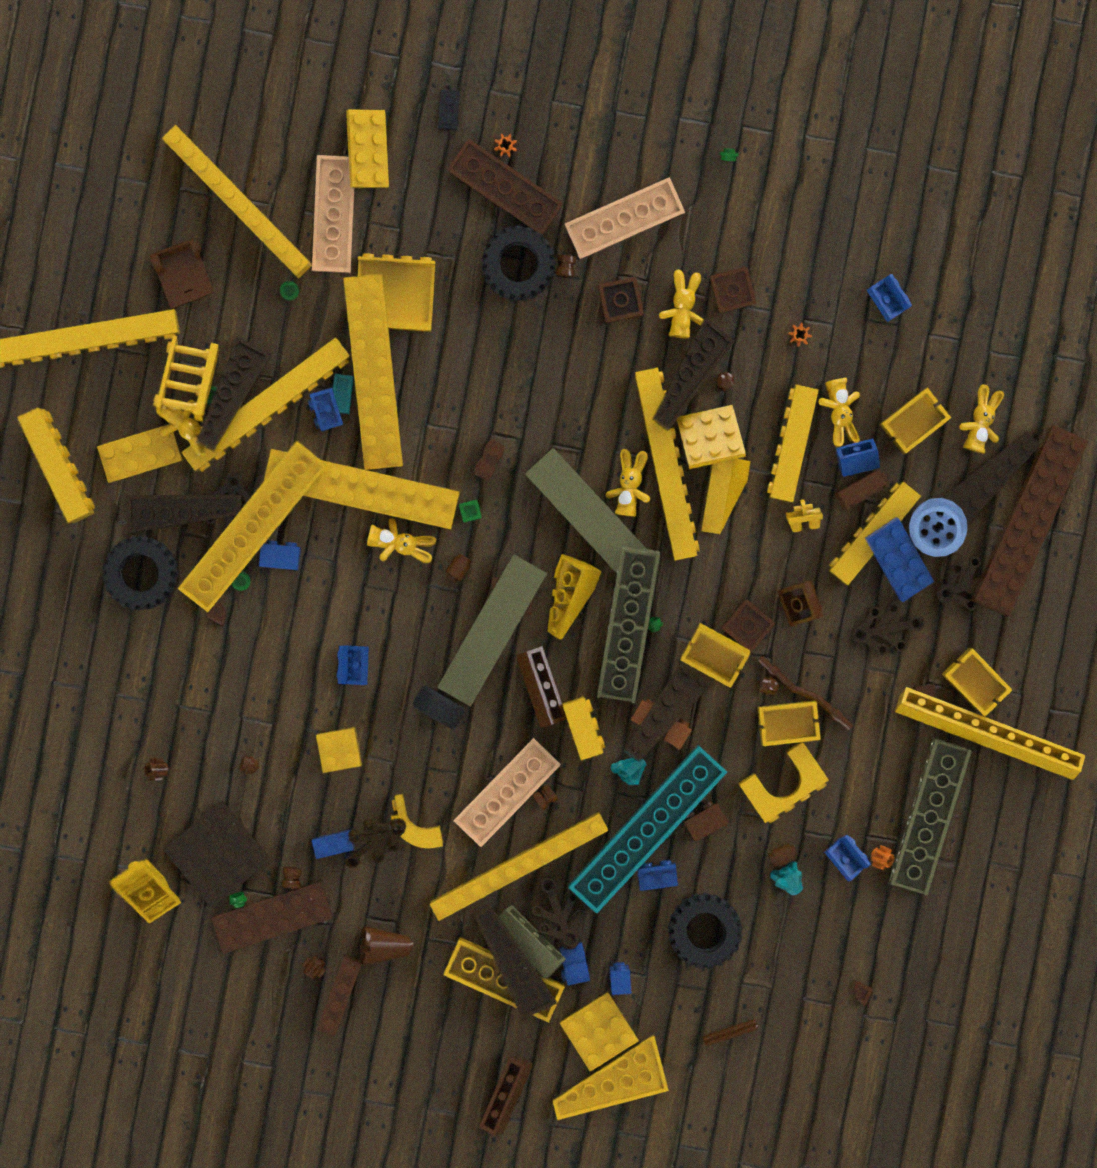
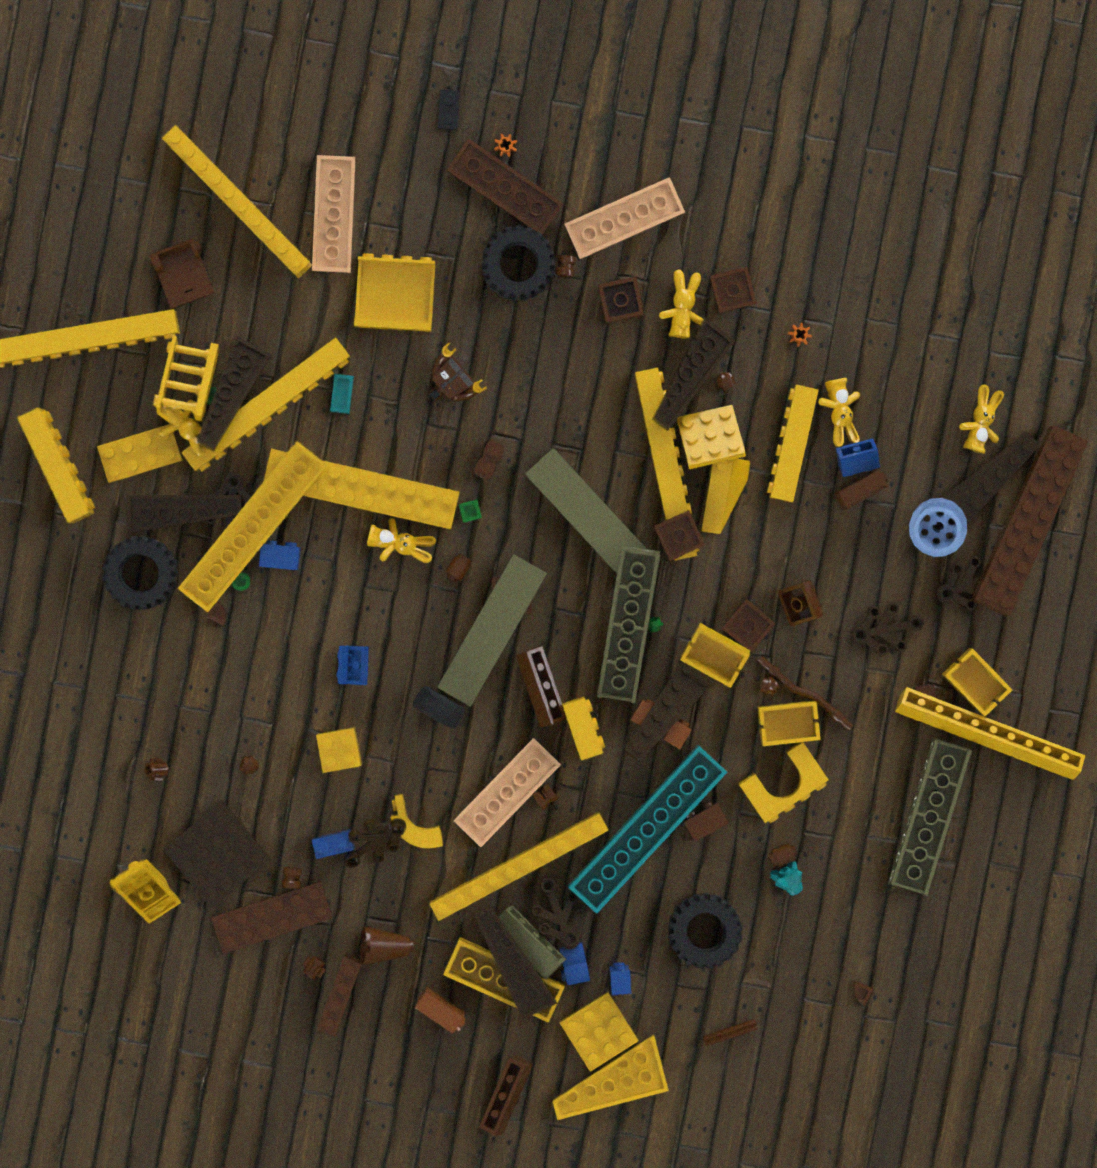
(237, 899): green plate -> none
(289, 290): green plate -> none
(325, 409): blue bracket -> none
(367, 148): yellow plate -> none
(373, 371): yellow plate -> none
(440, 1010): none -> dark orange brick
(452, 379): none -> reddish brown torso
(573, 588): yellow wedge -> none
(629, 770): teal rock -> none
(630, 480): yellow animal -> none
(657, 875): blue bracket -> none
(679, 535): none -> reddish brown plate
(728, 154): green plate -> none
(804, 513): yellow hips -> none
(847, 857): blue bracket -> none
(858, 552): yellow brick -> none
(882, 857): orange gear -> none
(889, 297): blue bracket -> none
(899, 559): blue plate -> none
(915, 421): yellow piece -> none

